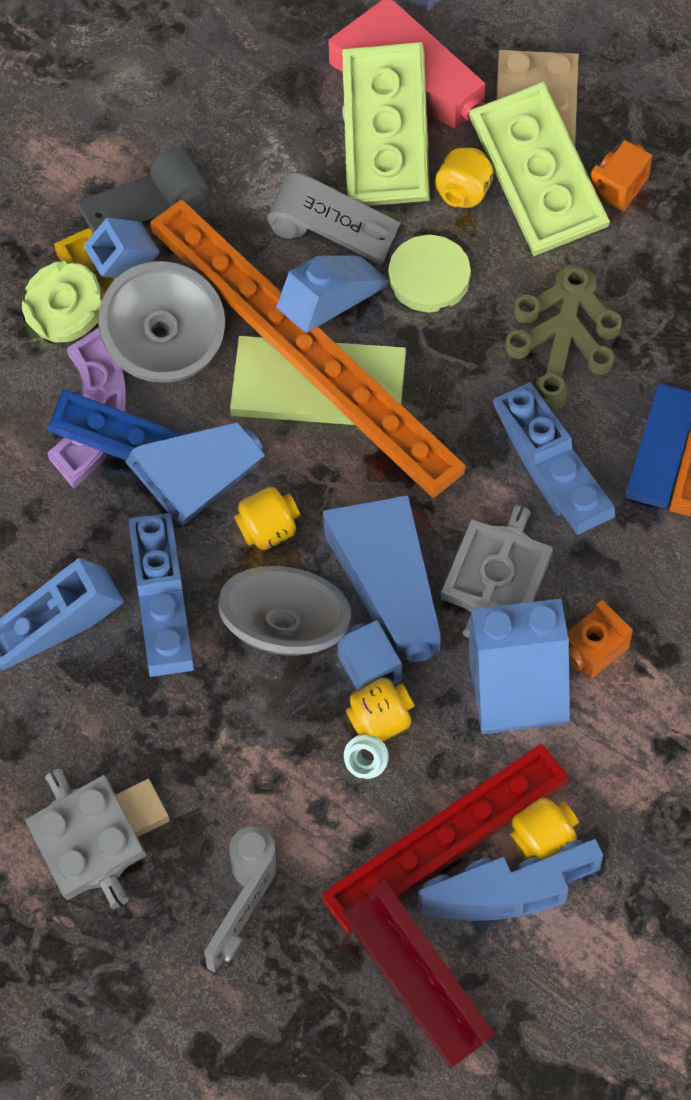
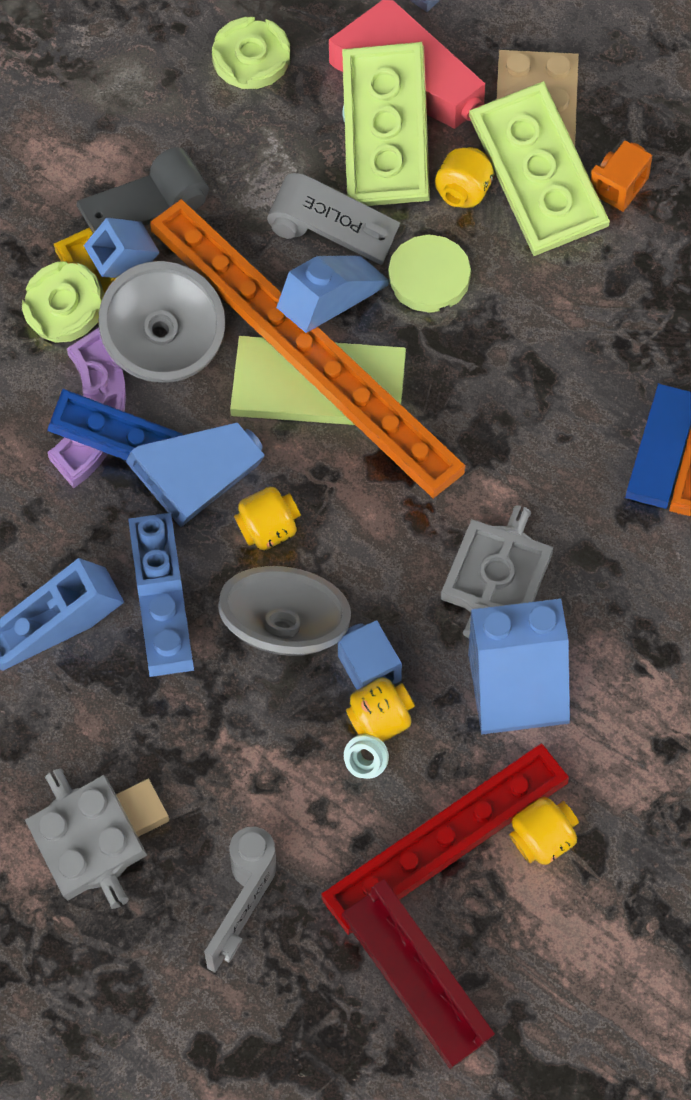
(251, 53): none -> yellowish green tile
(386, 567): medium blue slope -> none
(495, 893): medium blue slope -> none
(551, 460): medium blue slope -> none
(564, 328): olive plant -> none
(612, 635): orange brick -> none

